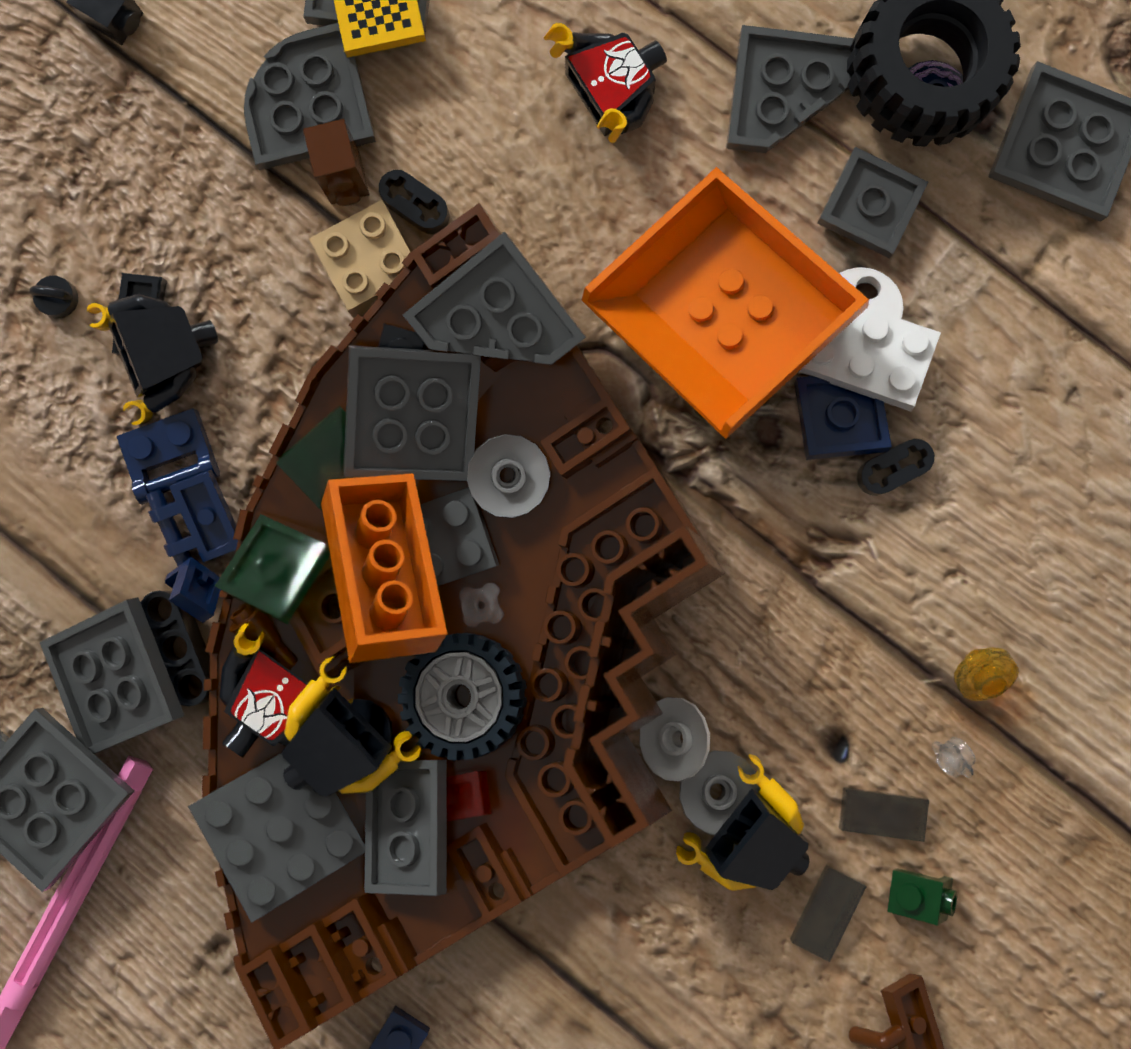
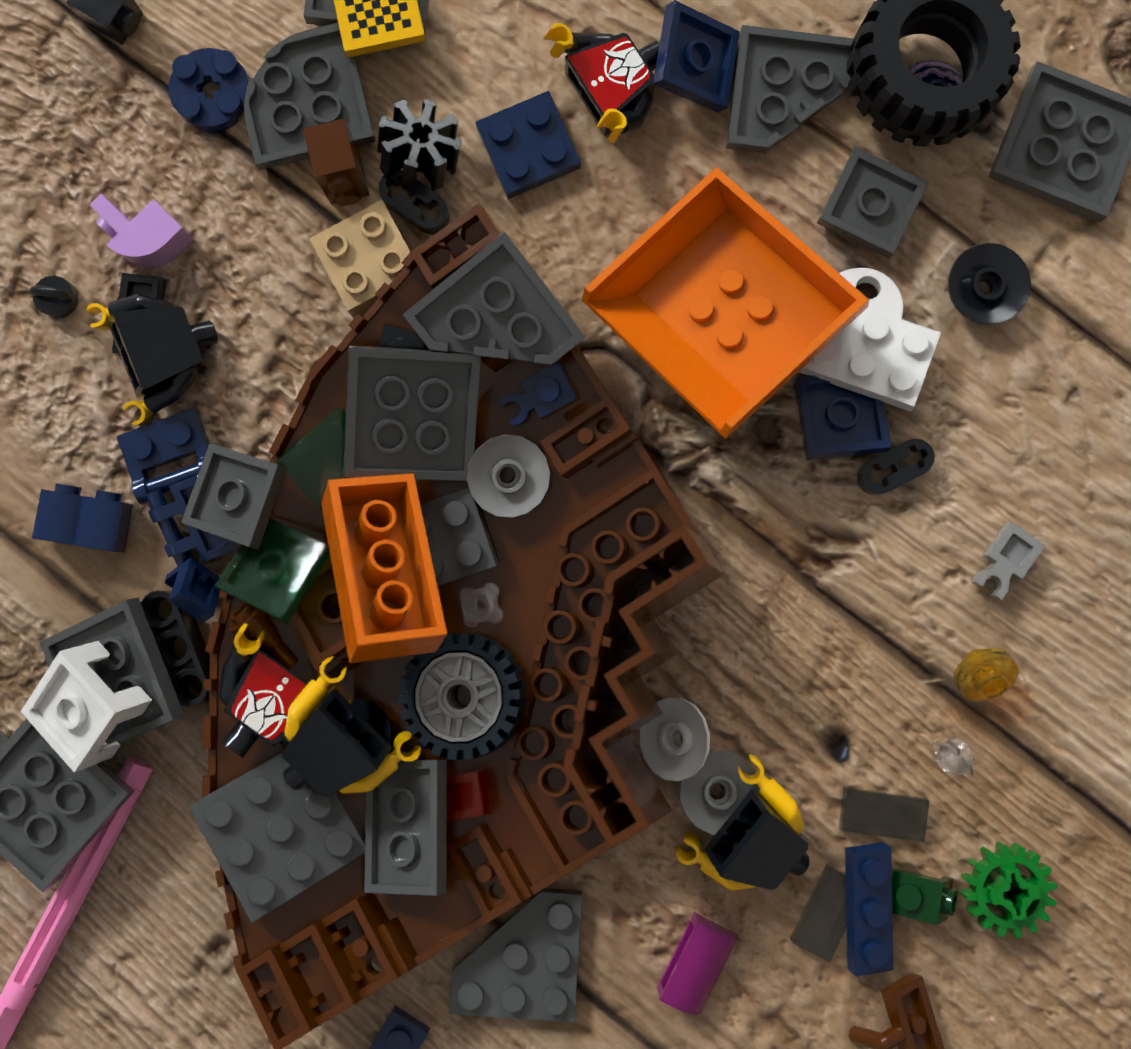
(78, 709): none -> white panel
(83, 520): none -> dark blue brick
(147, 239): none -> lavender brick
(193, 73): none -> dark blue plate
(234, 495): none -> dark grey plate
(418, 145): none -> black gear
(524, 964): none -> dark grey plate
(528, 145): none -> dark blue plate
(545, 392): none -> dark blue plate
(696, 57): none -> dark blue plate
(696, 965): none -> magenta brick
(869, 908): none -> dark blue plate
(1003, 273): none -> black dish
(1010, 555): none -> light grey plate
(1023, 901): none -> green gear

